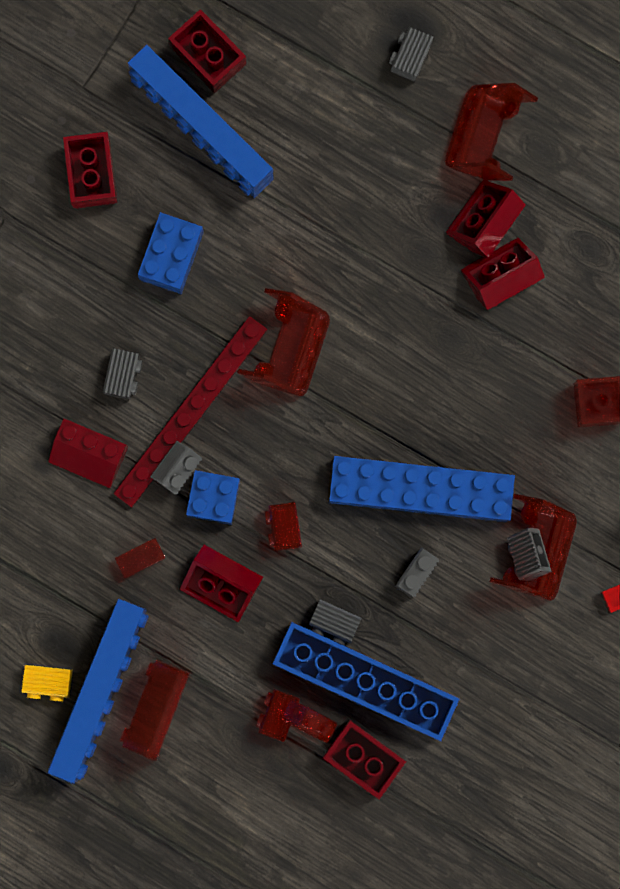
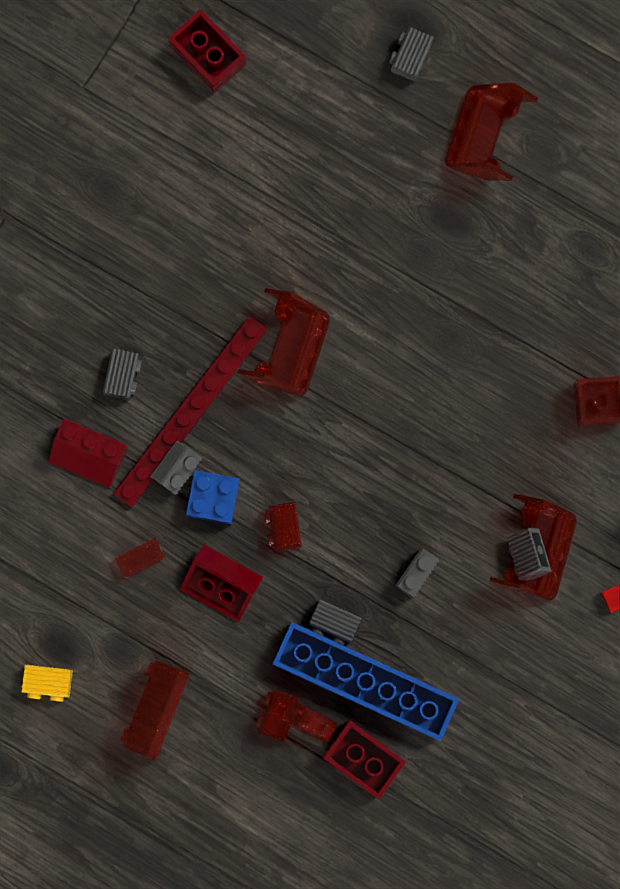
(90, 170): dark red brick -> none
(96, 694): blue brick -> none
(170, 253): blue brick -> none
(200, 121): blue brick -> none
(421, 489): blue brick -> none
(486, 218): dark red slope -> none
(503, 273): dark red slope -> none

